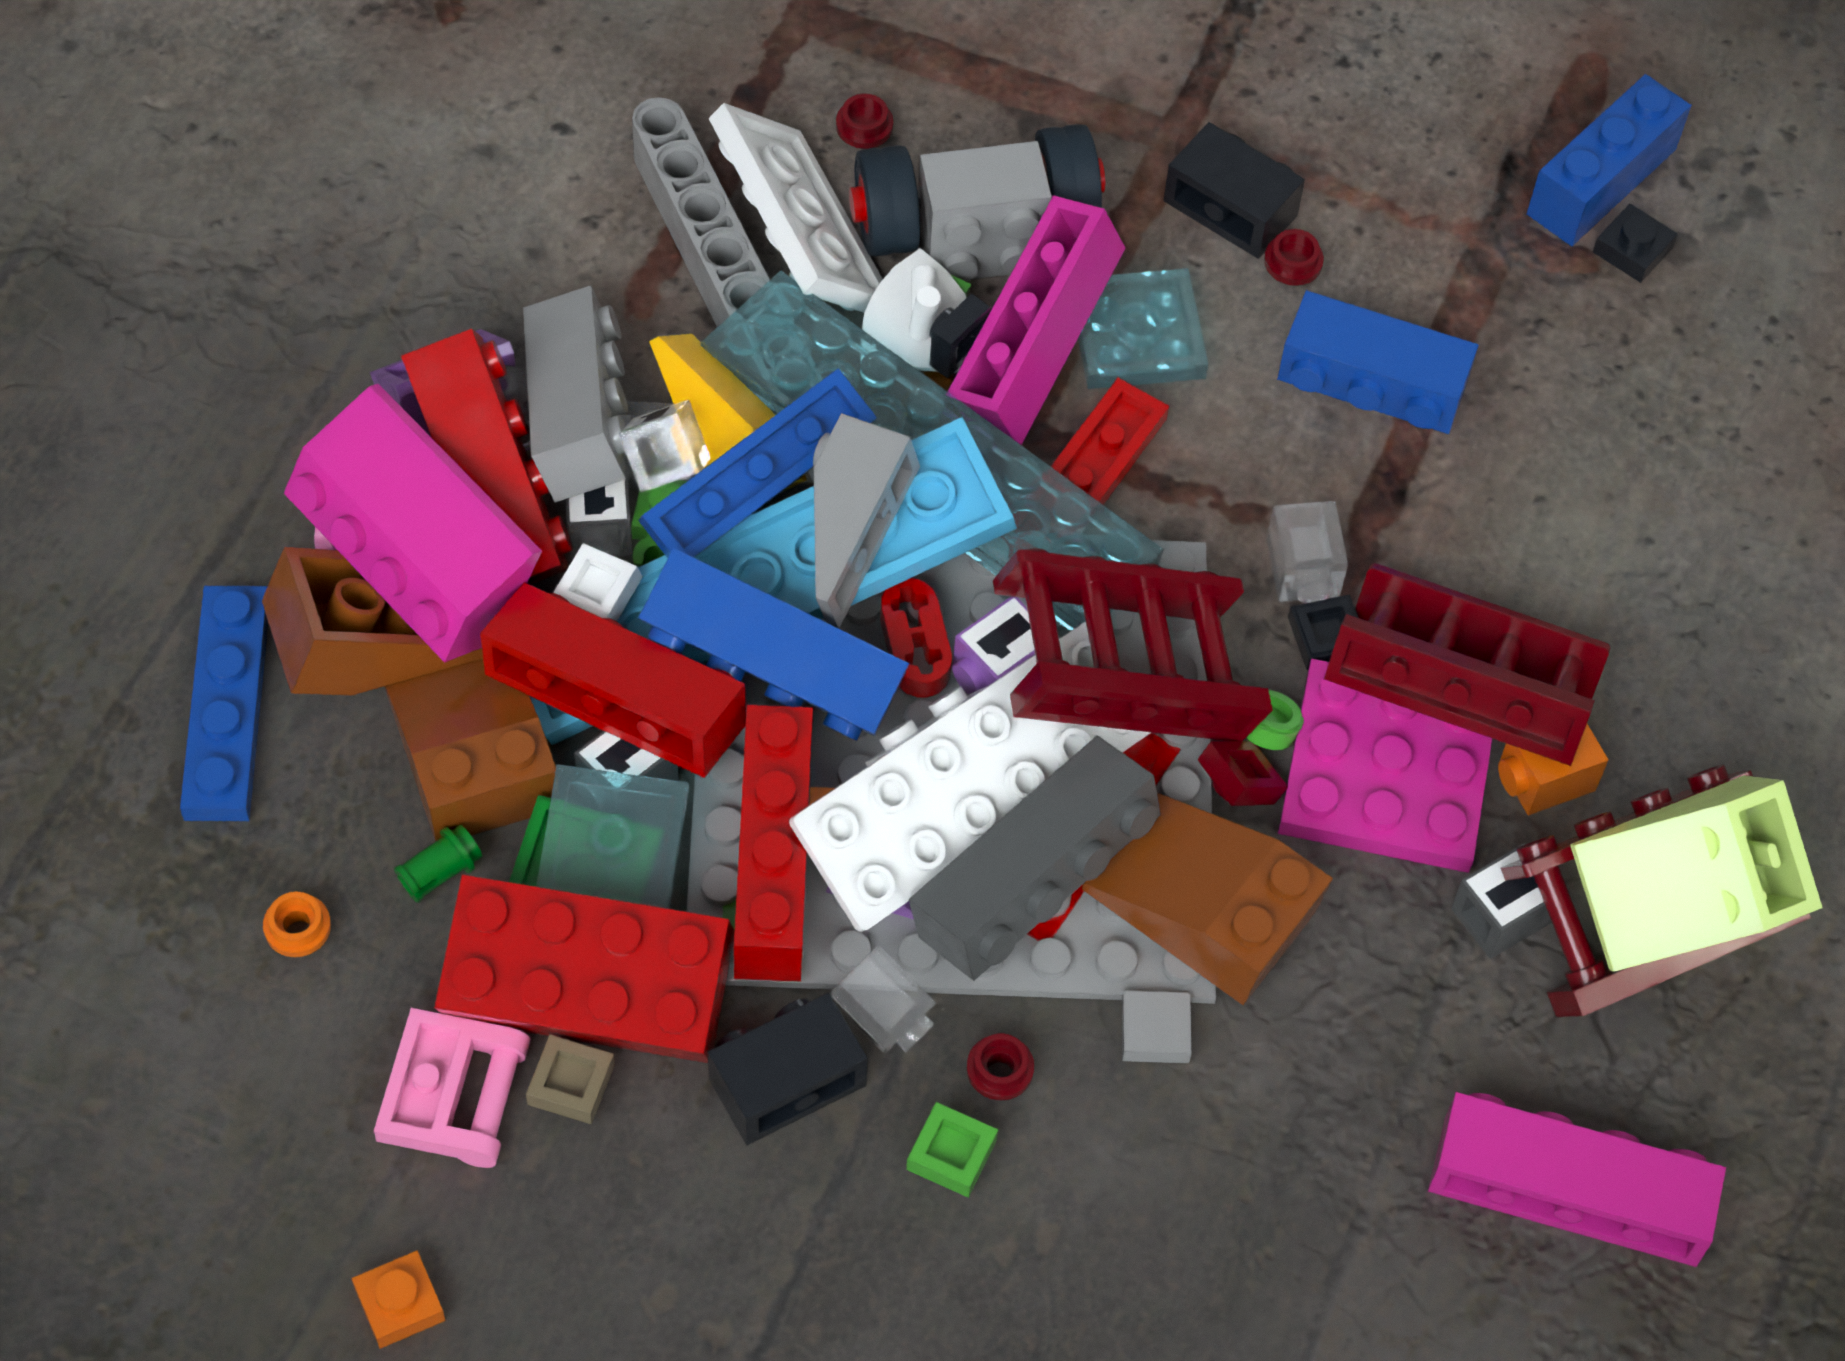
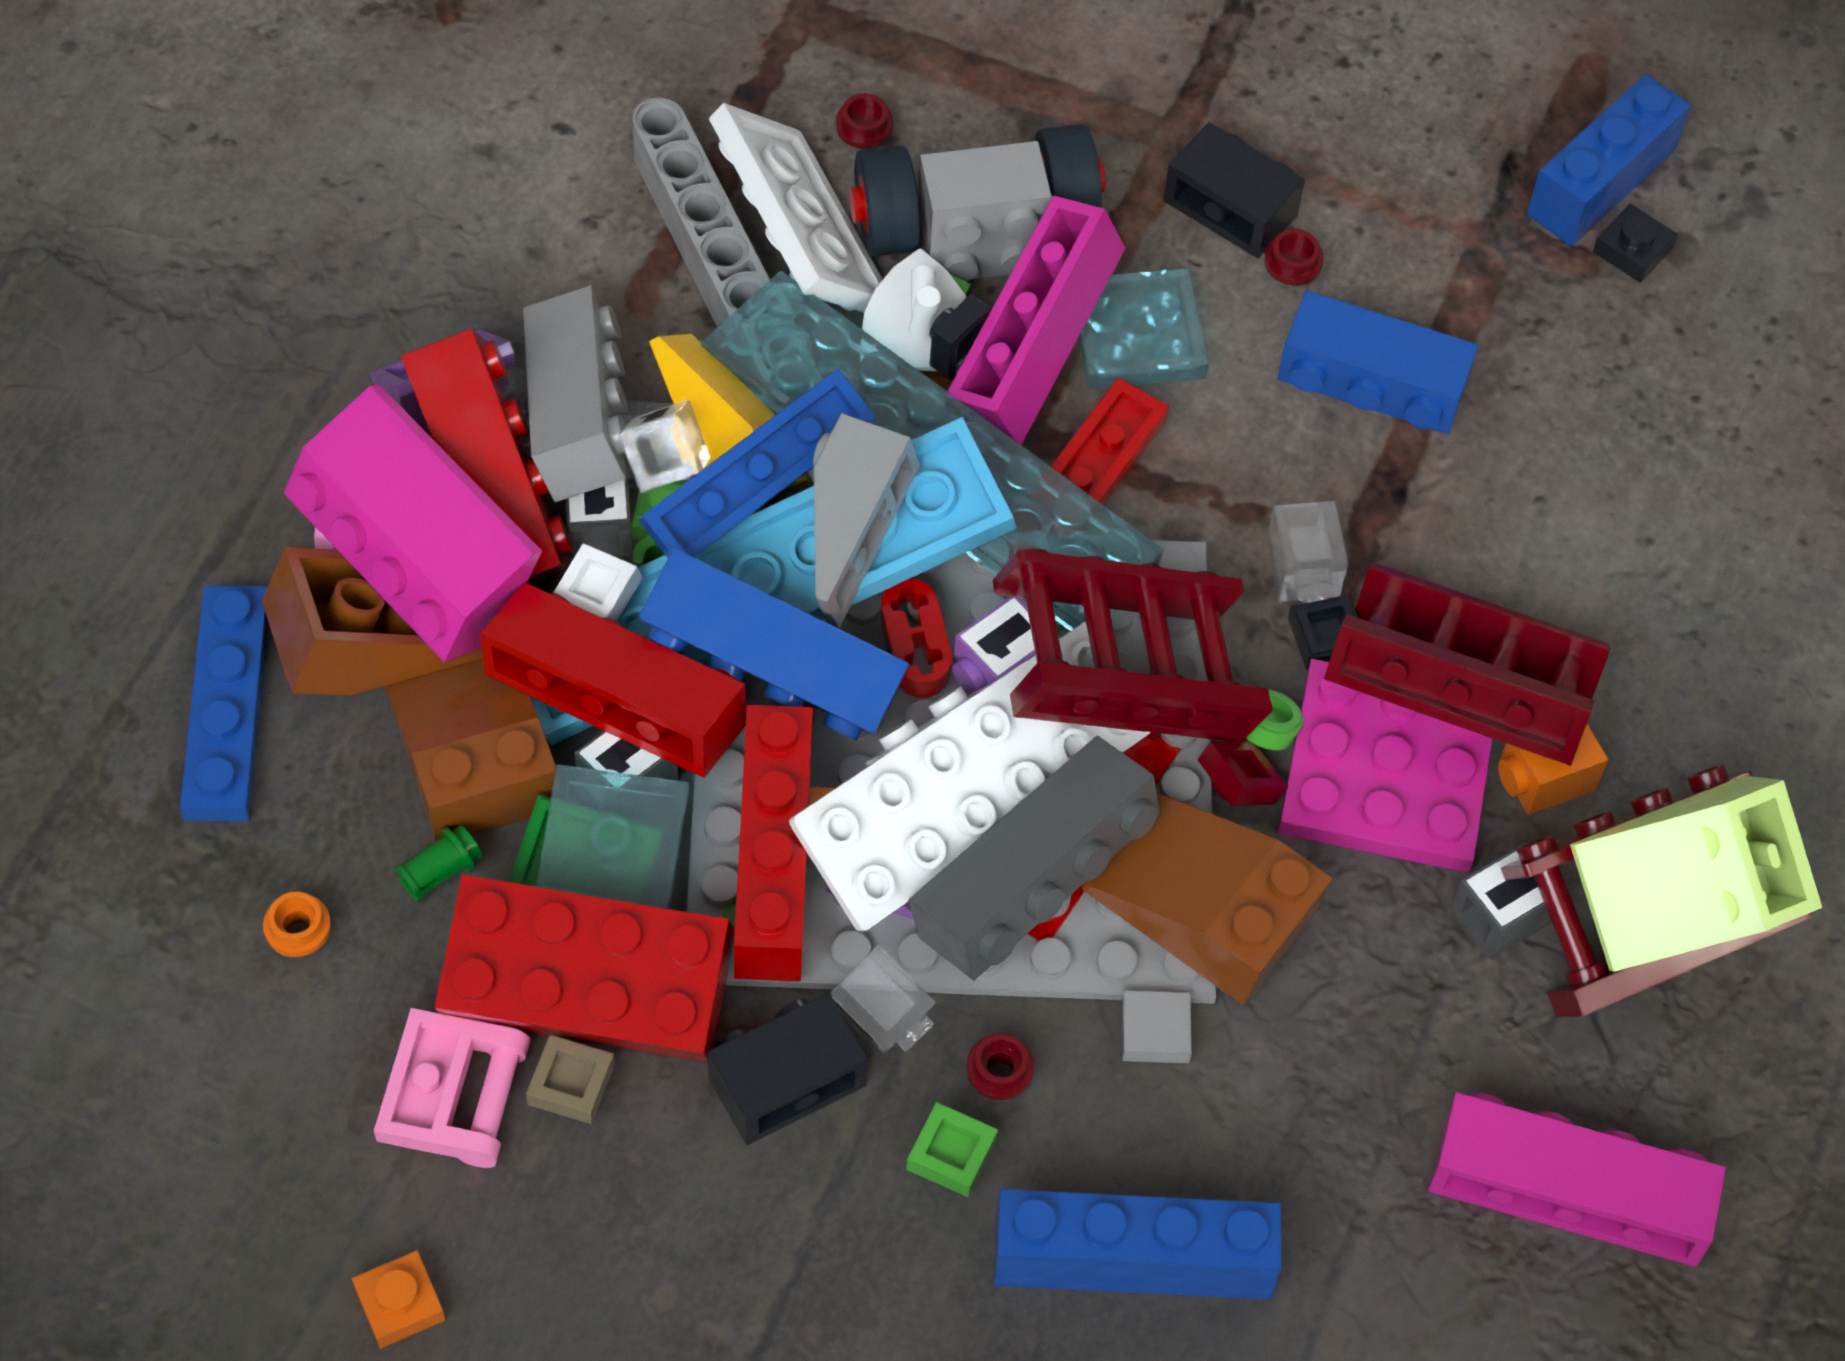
(1137, 1244): none -> blue brick

